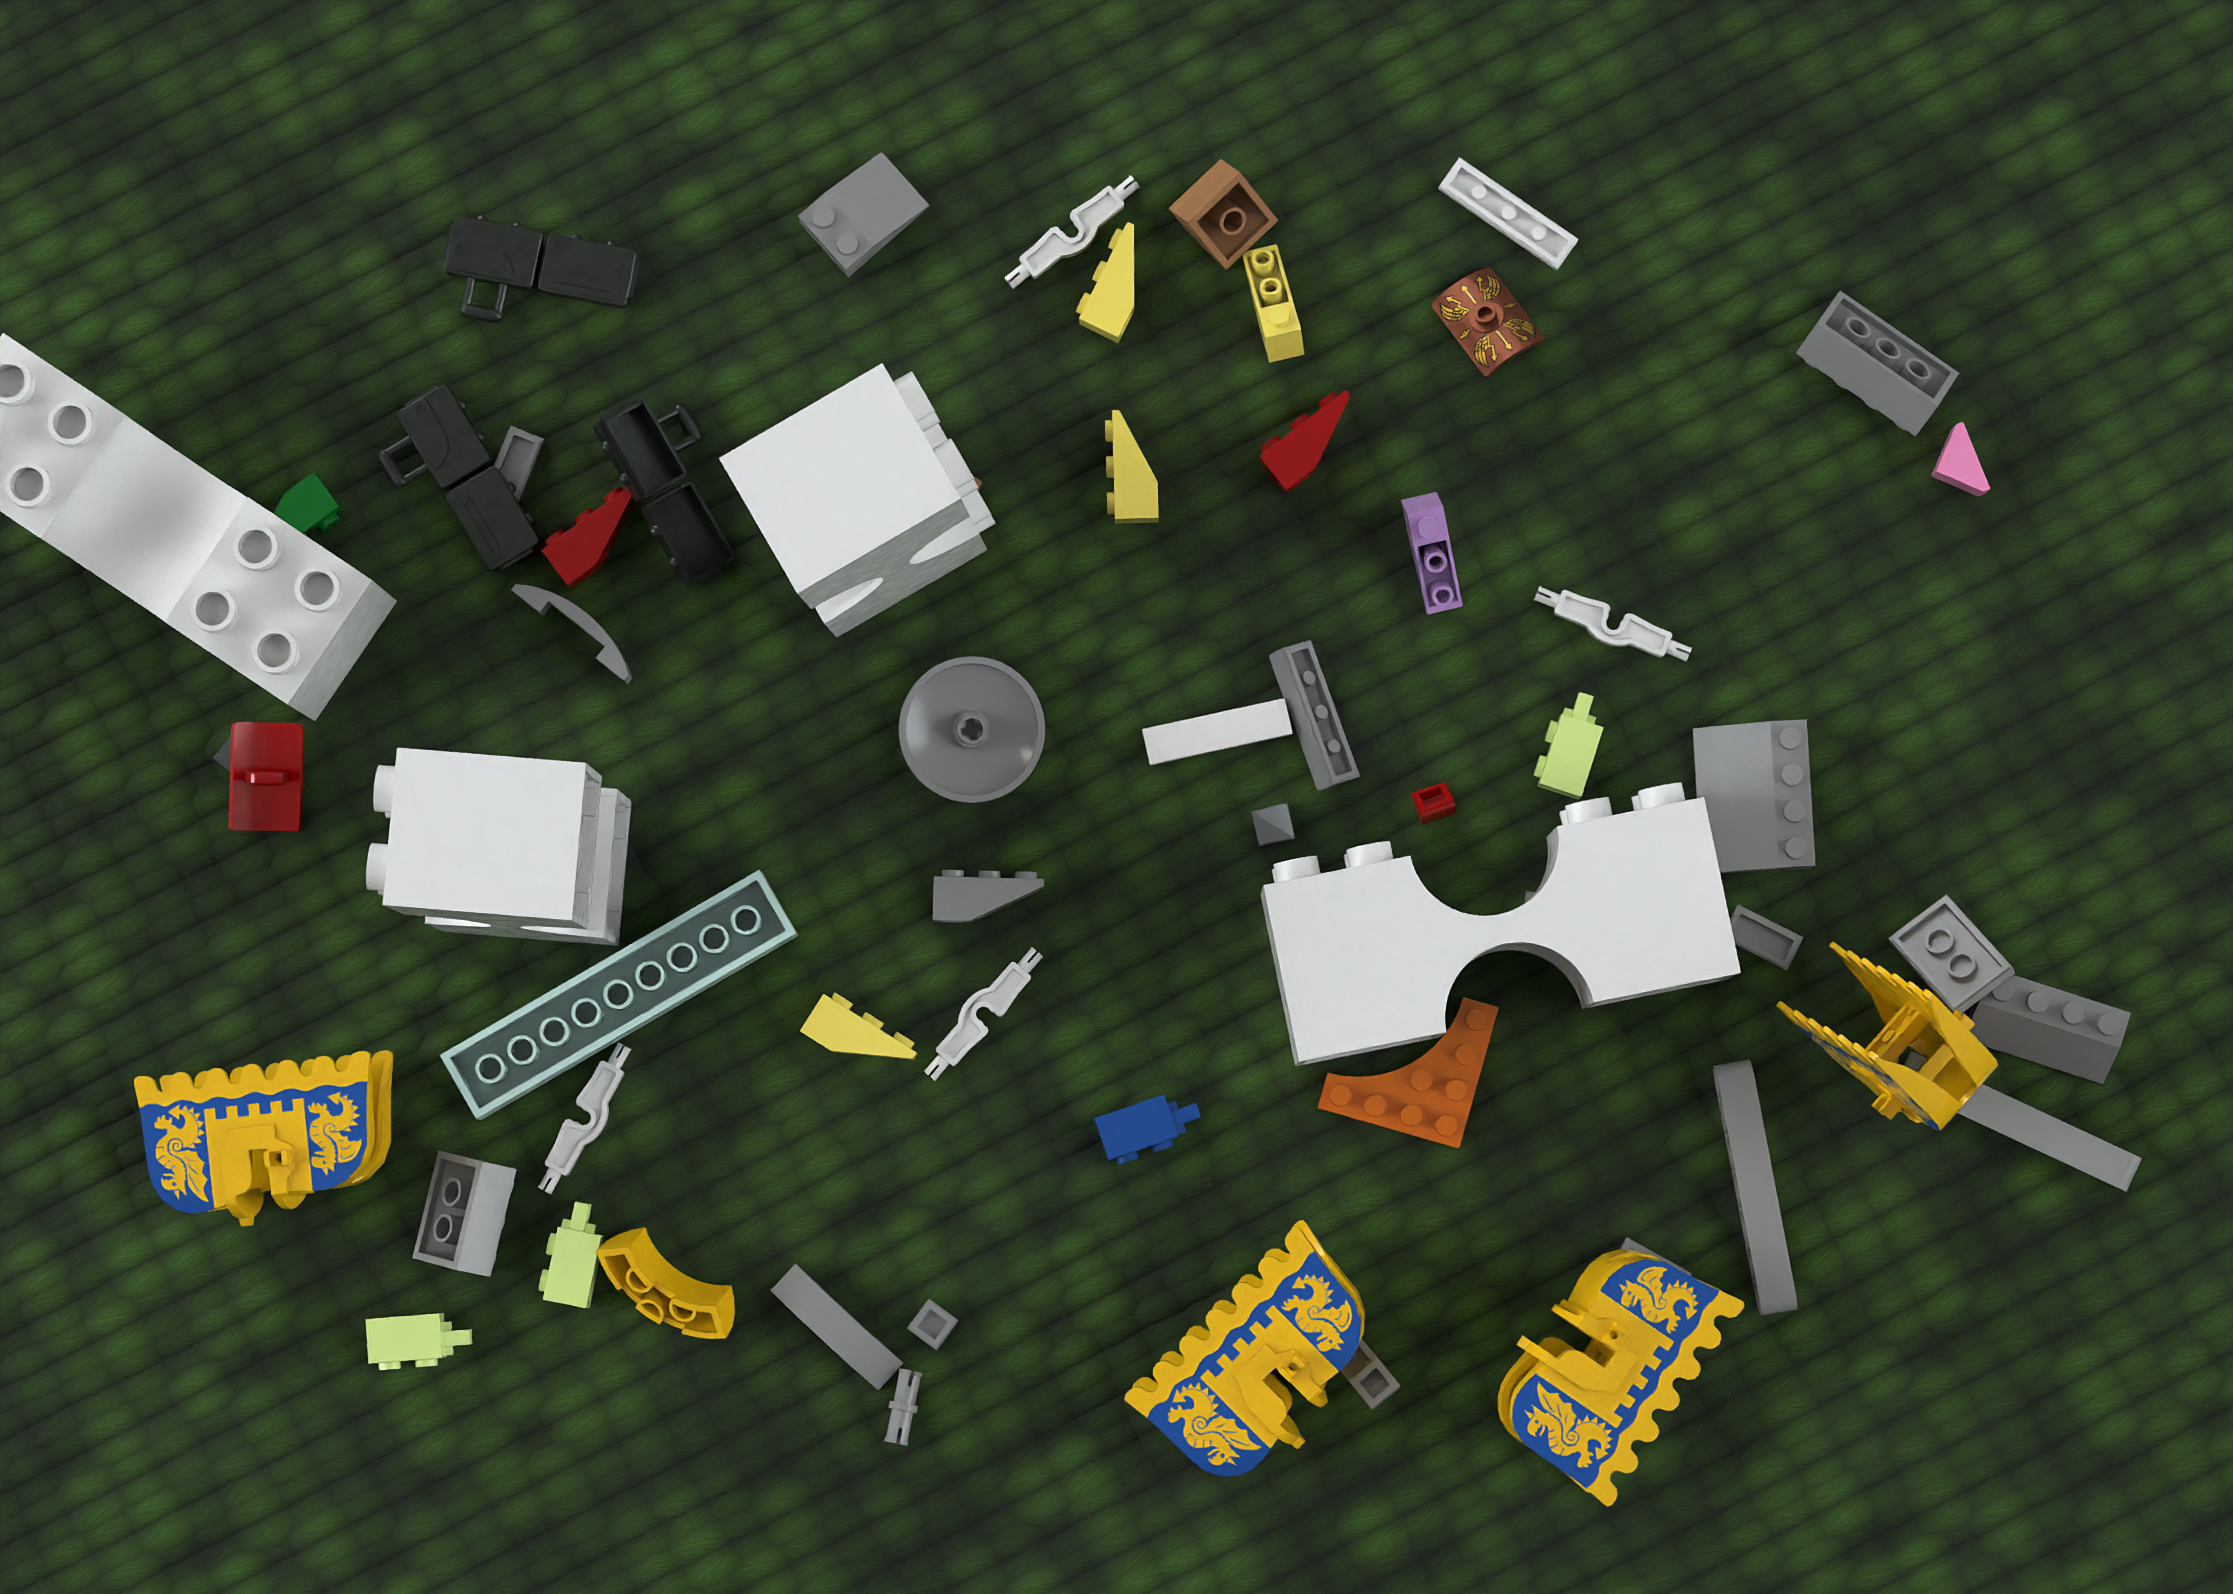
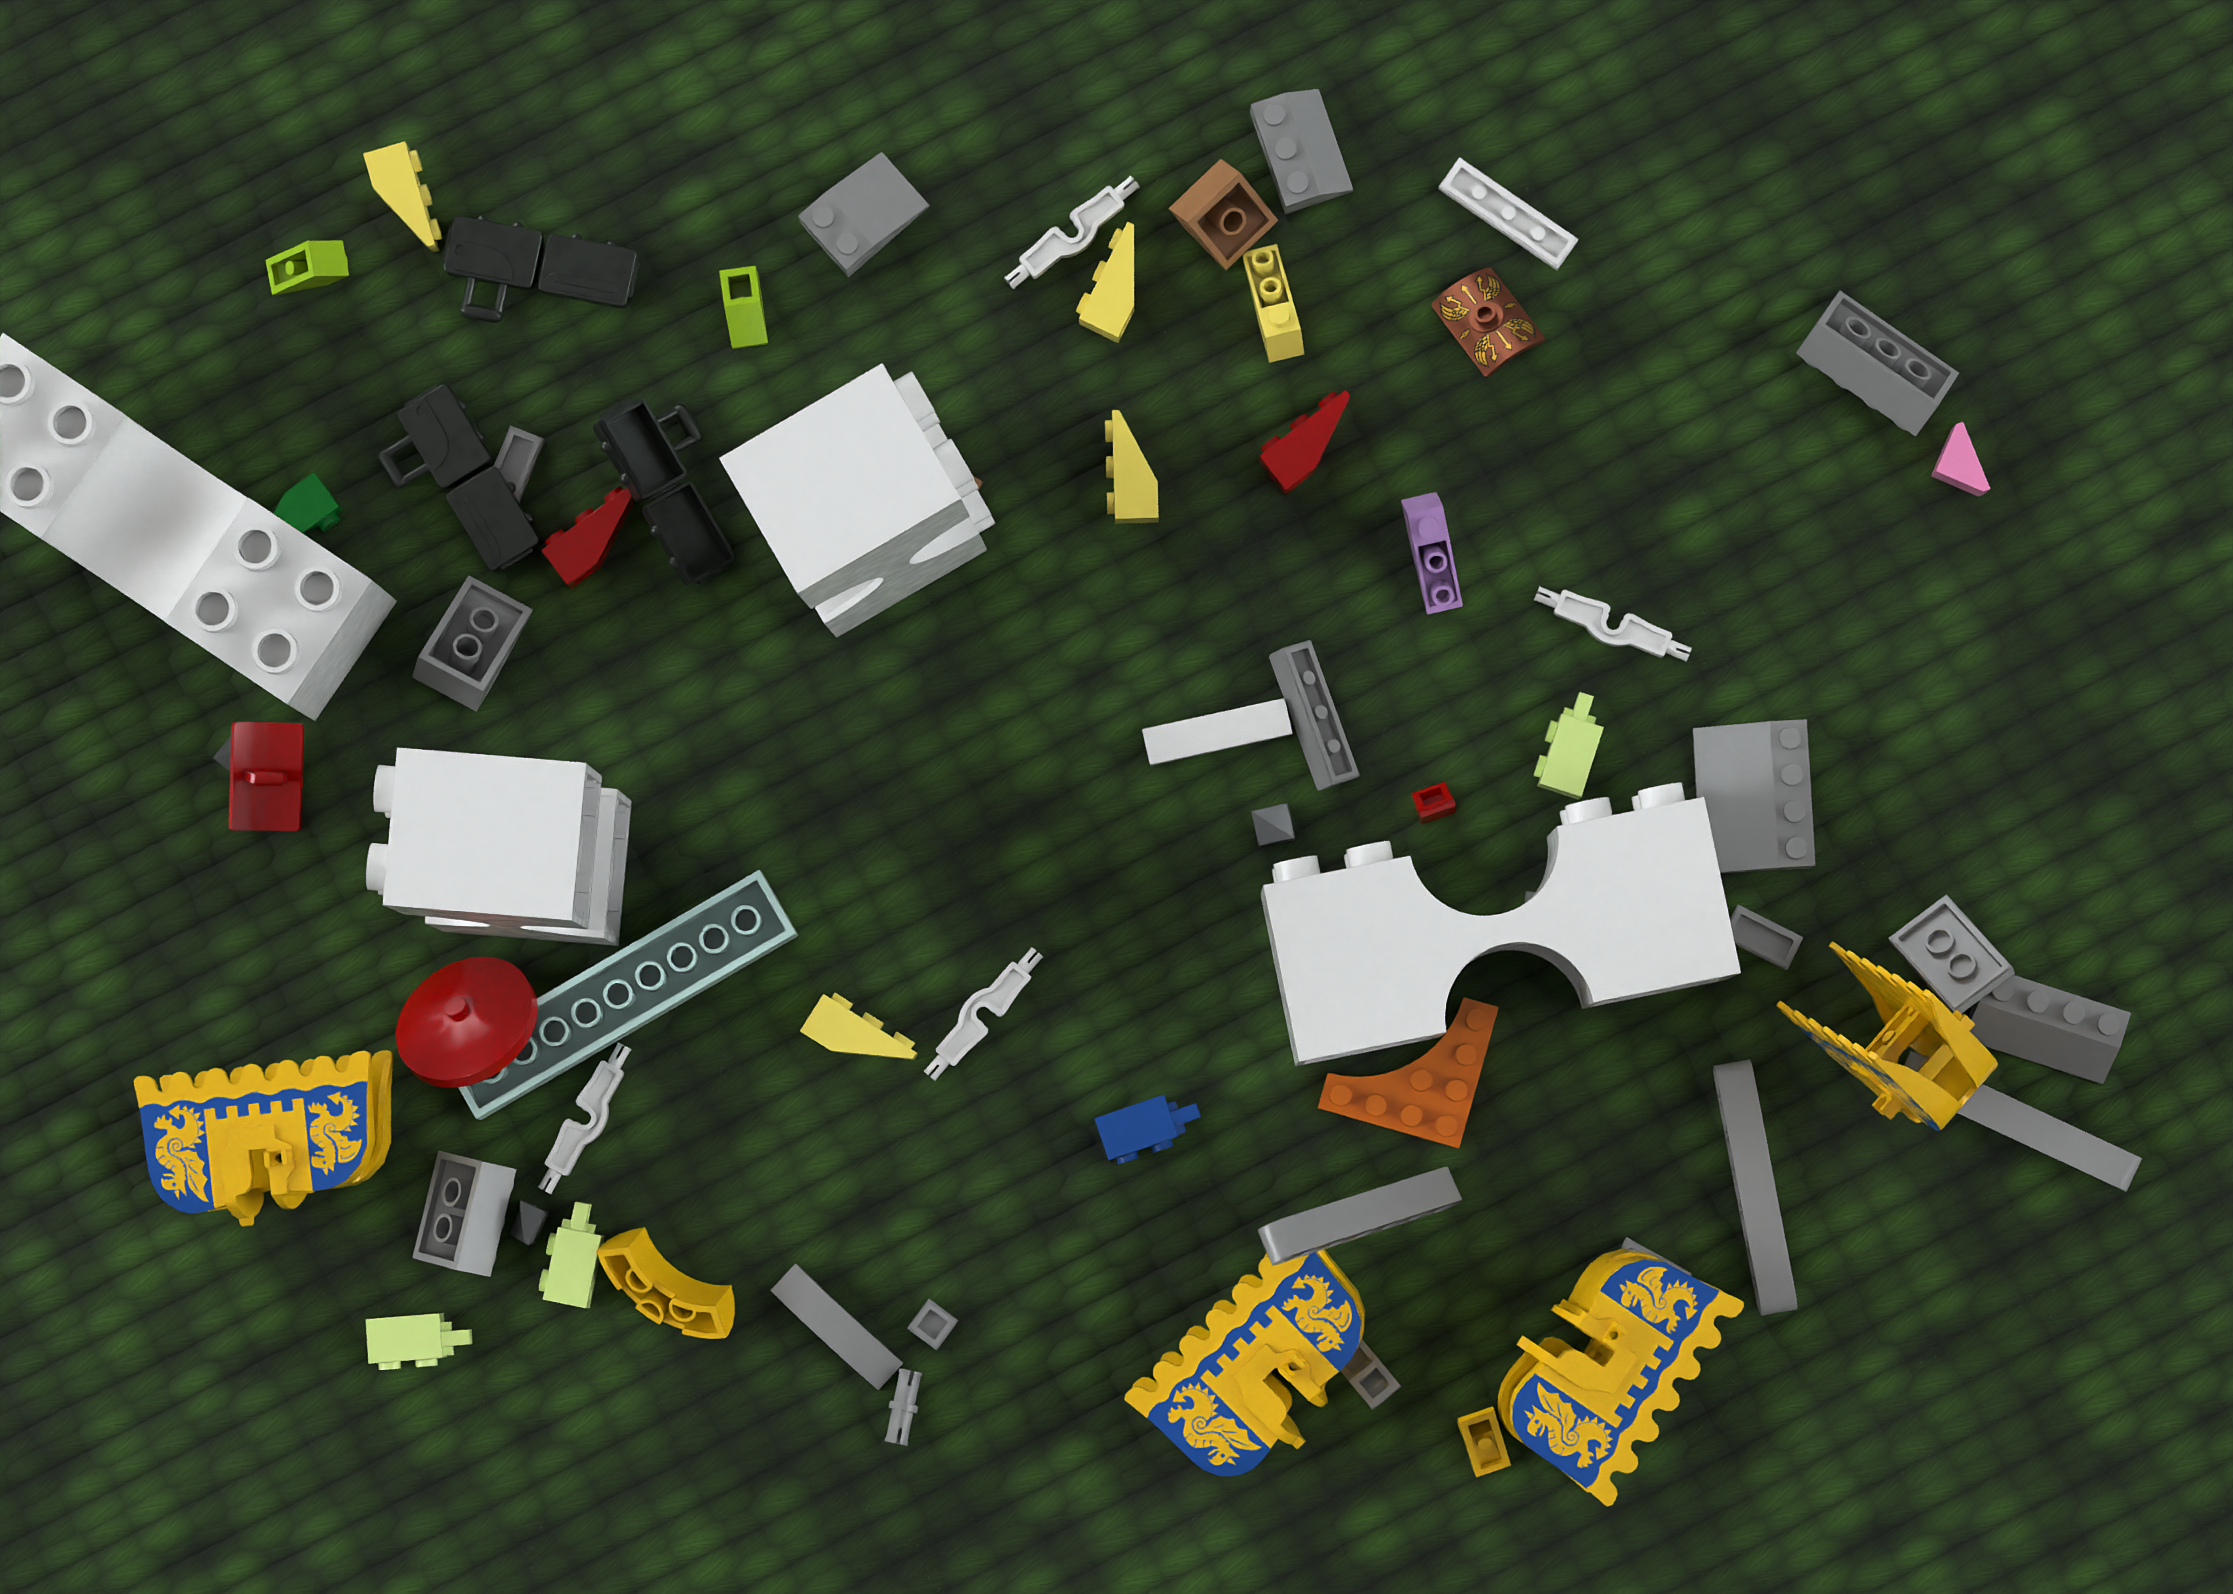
(307, 266): none -> lime slope
(396, 181): none -> light yellow slope
(466, 1022): none -> red dish
(471, 643): none -> light grey slope
(529, 1223): none -> dark grey slope
(542, 600): light grey slope -> none
(744, 307): none -> lime slope
(971, 729): light grey dish -> none
(972, 898): light grey slope -> none
(1300, 149): none -> light grey slope
(1359, 1215): none -> light grey beam
(1484, 1441): none -> yellow slope

